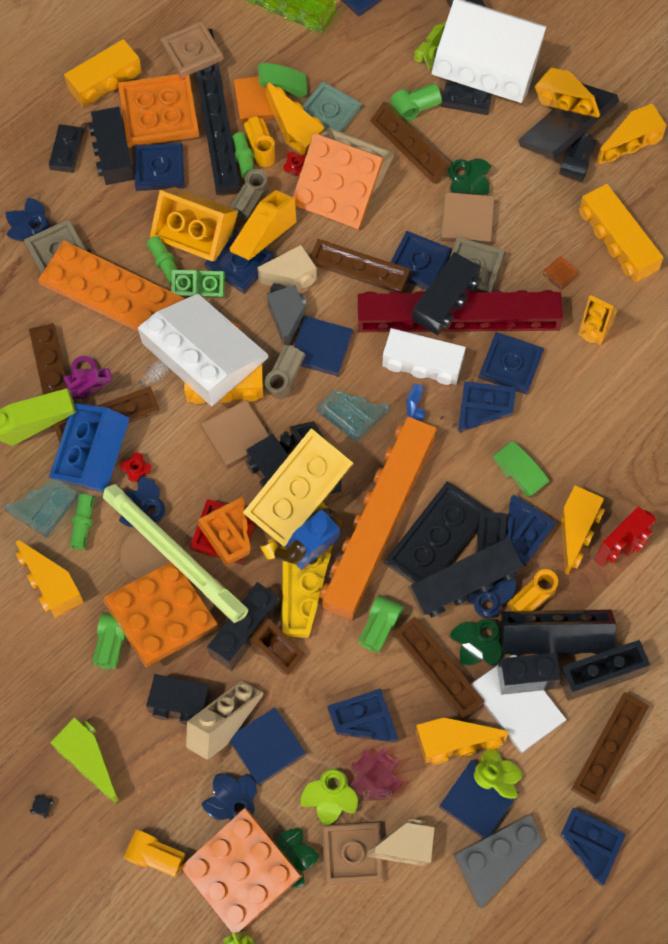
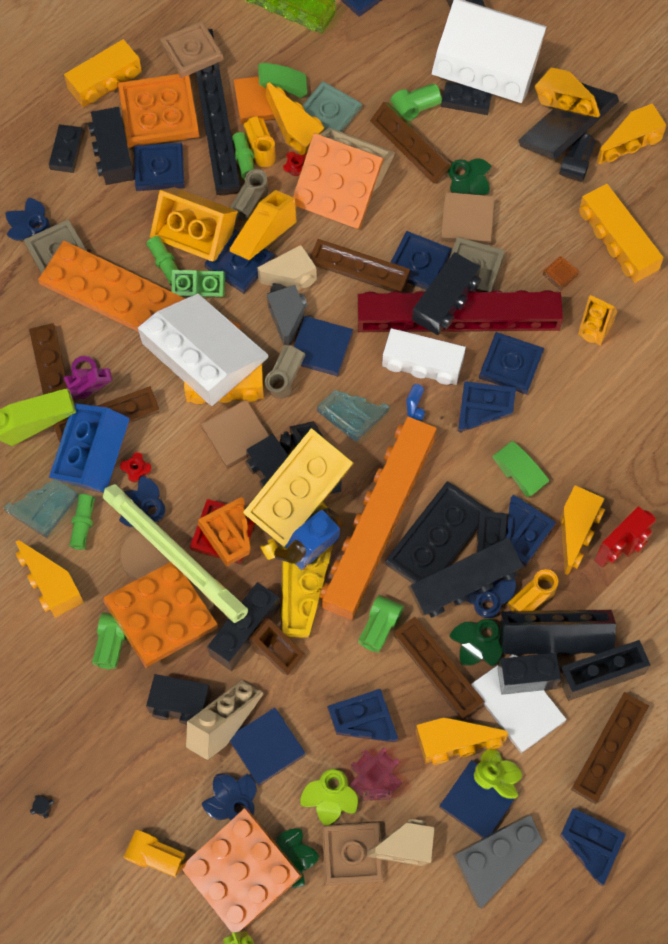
(83, 751): lime slope -> none
(155, 373): clear cylinder -> none
(427, 51): lime hinge -> none

